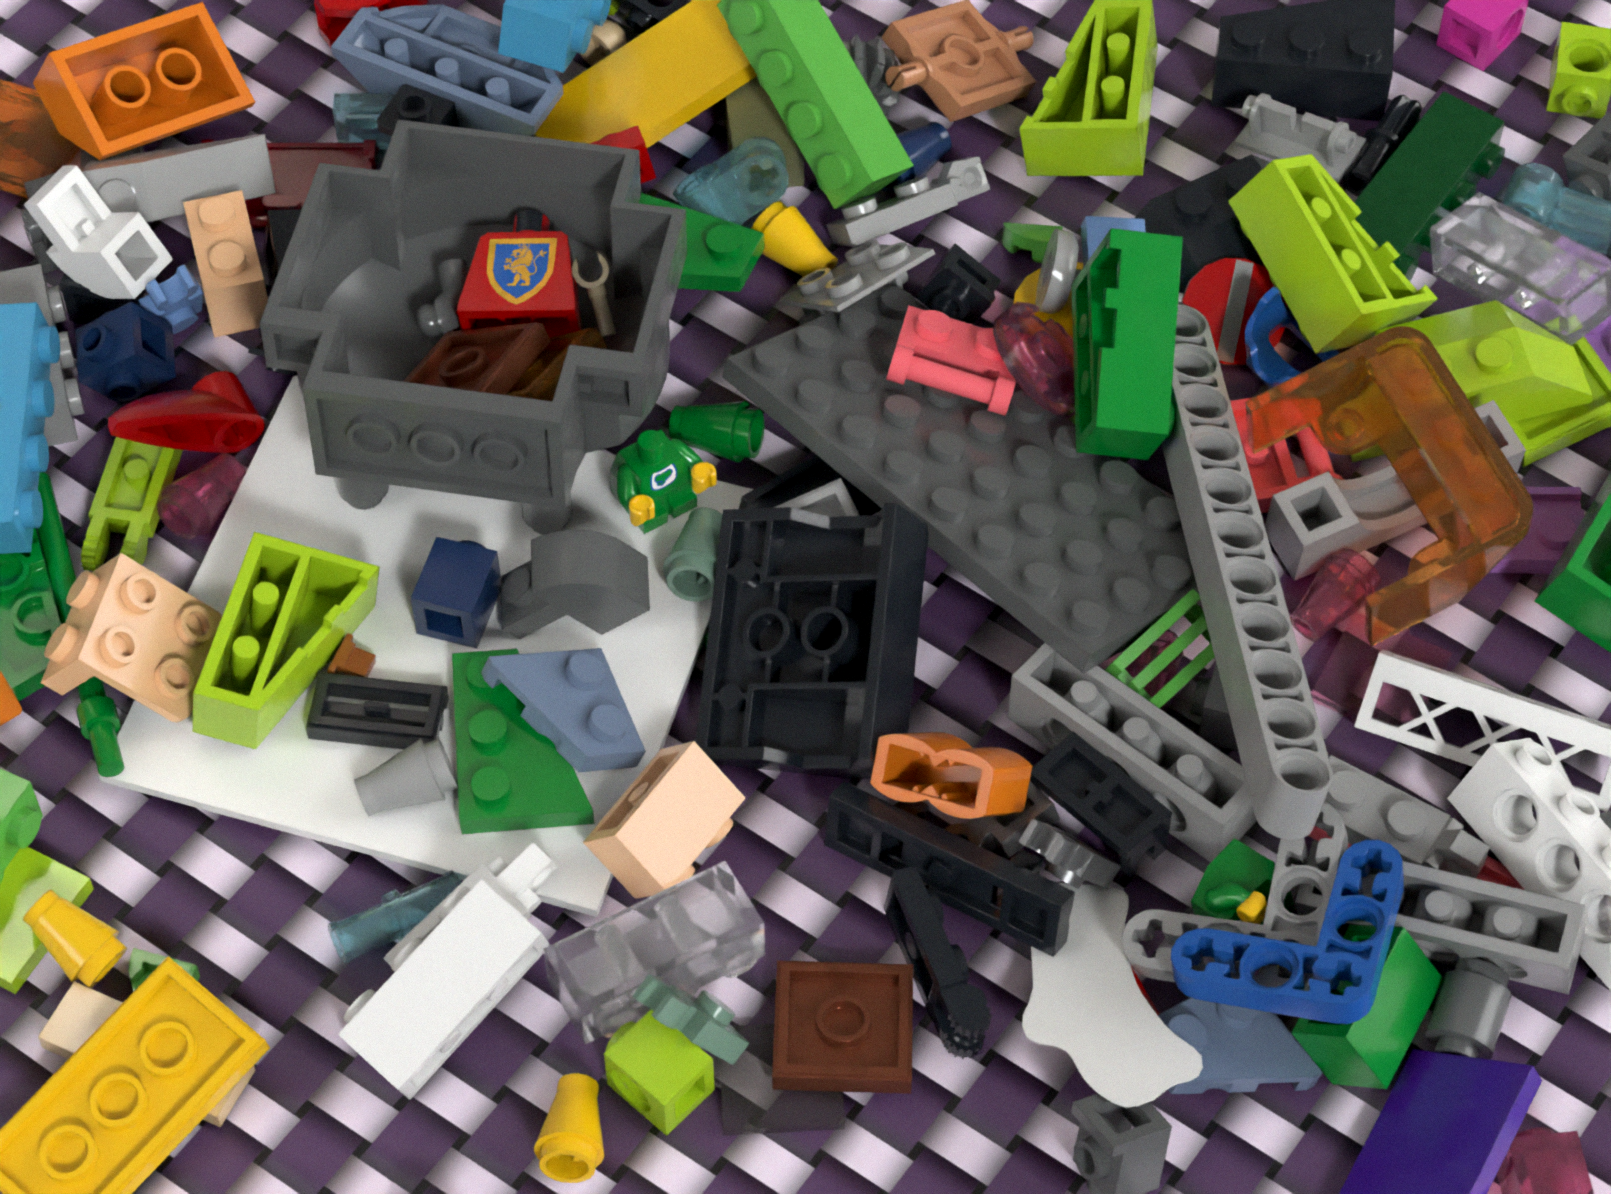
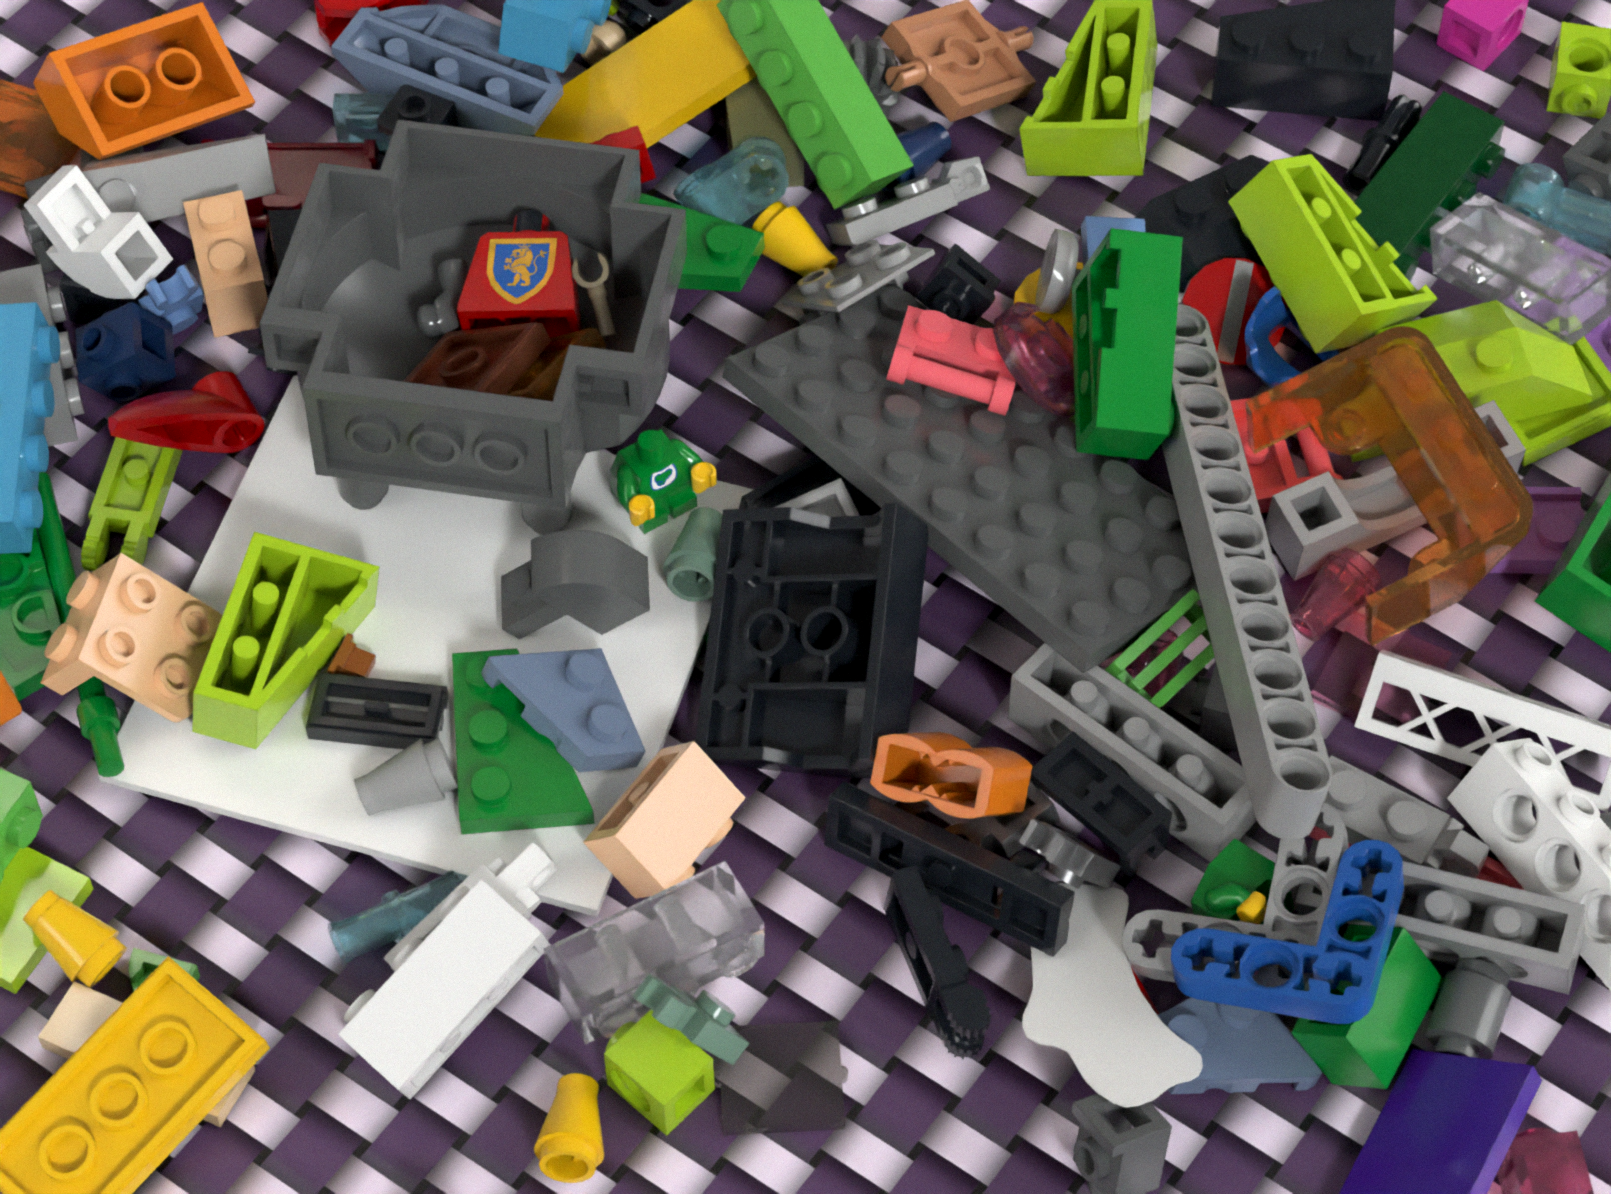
(200, 497): clear pink cone -> none
(456, 591): dark blue brick -> none
(719, 428): green cone -> none
(843, 1027): copper tile -> none
(1027, 237): bright green tile -> none
(1282, 133): light grey hinge -> none

